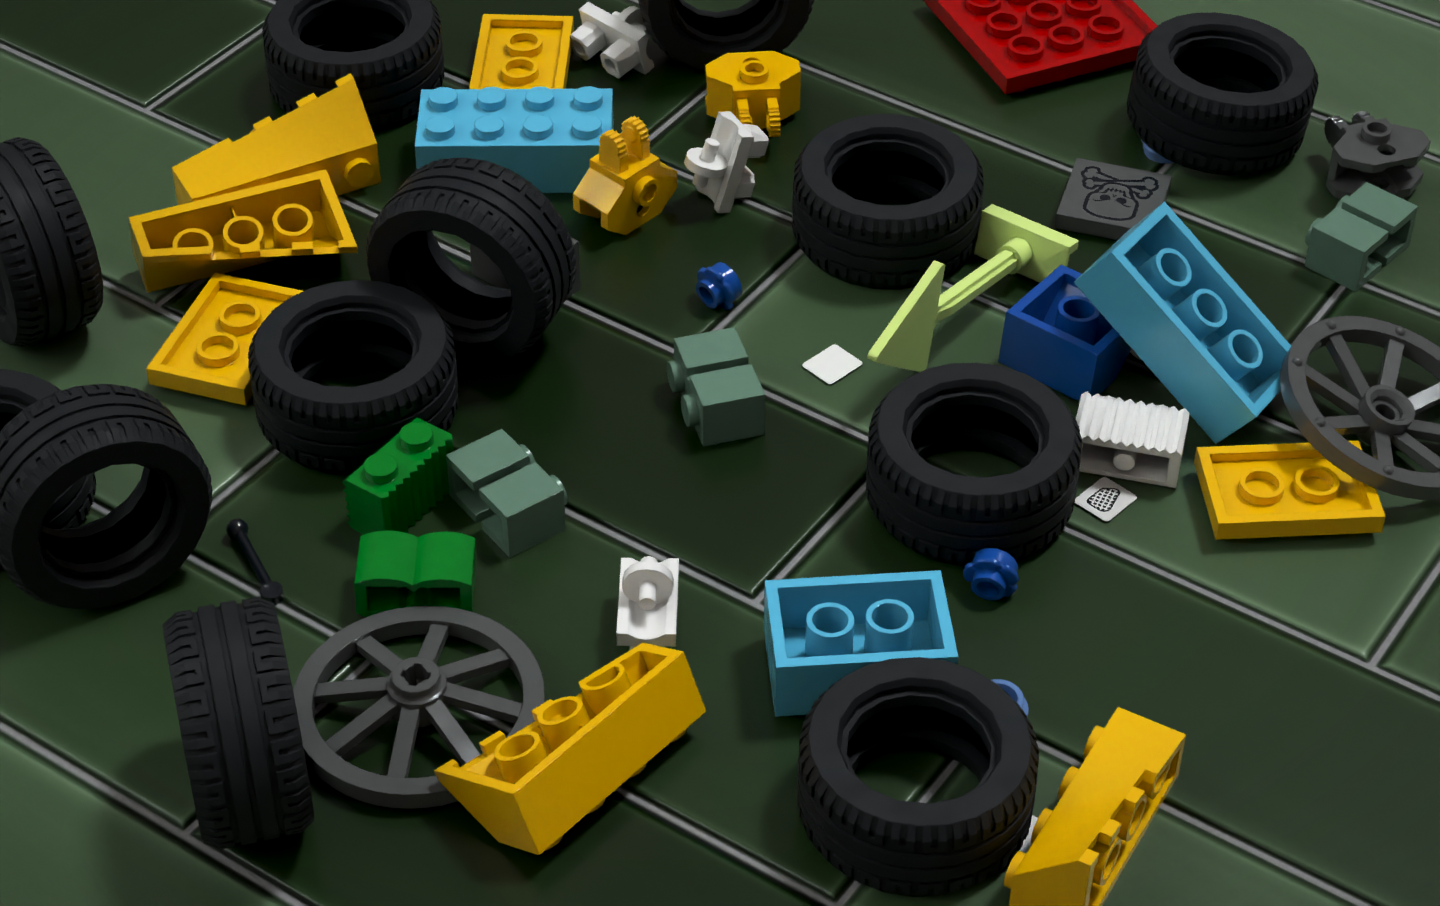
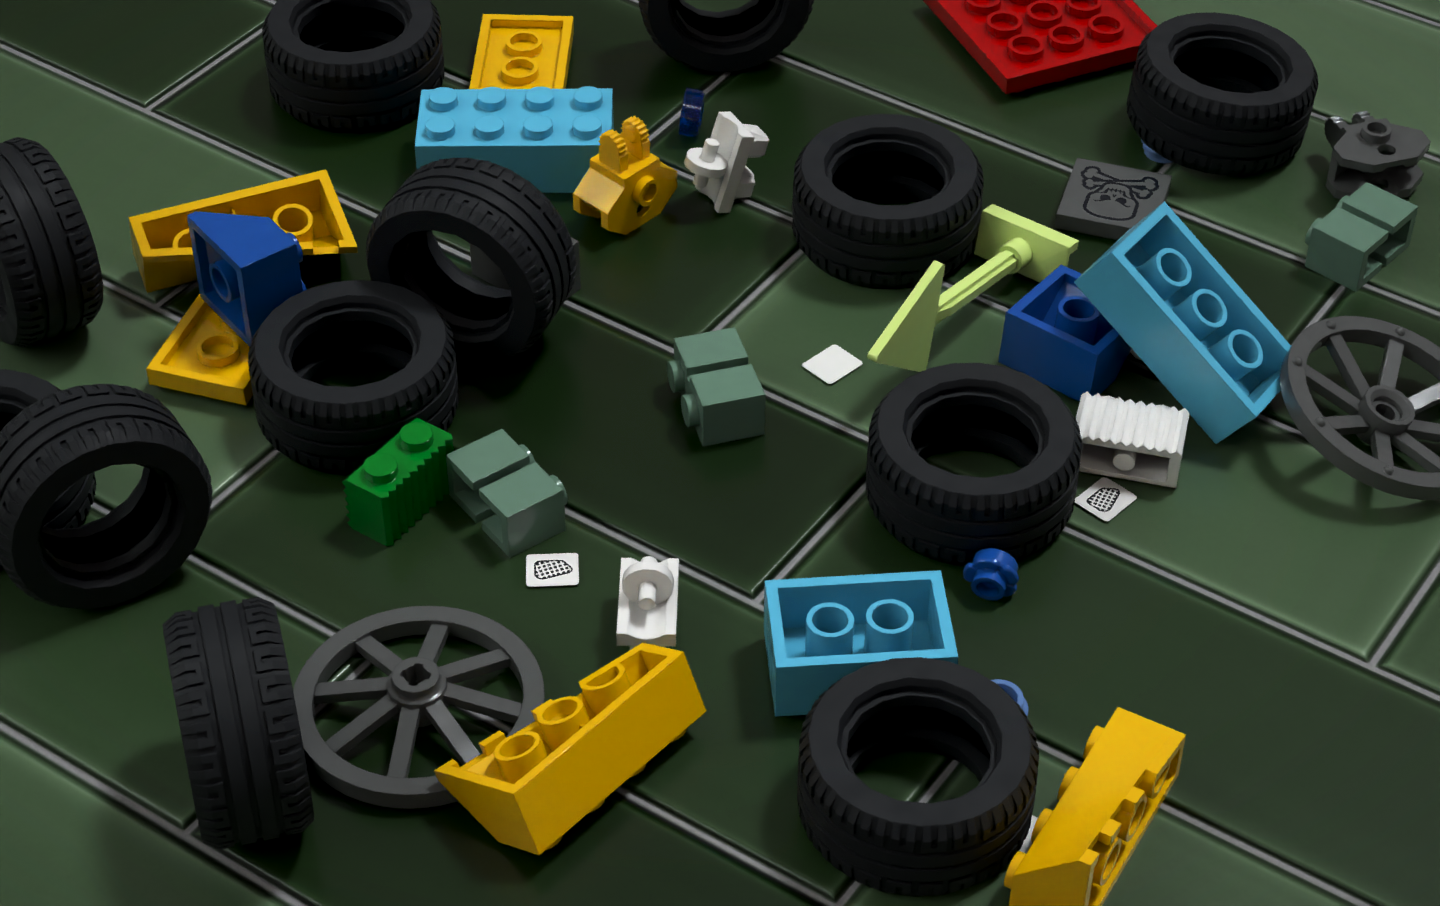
(244, 267): none -> blue slope
(270, 590): black hinge -> none
(317, 136): yellow wedge -> none
(414, 571): green brick -> none
(552, 569): none -> white sticker
(617, 34): white hips -> none
(692, 112): none -> clear blue tile
(718, 286): blue plate -> none
(755, 87): yellow hinge -> none
(1283, 493): yellow plate -> none

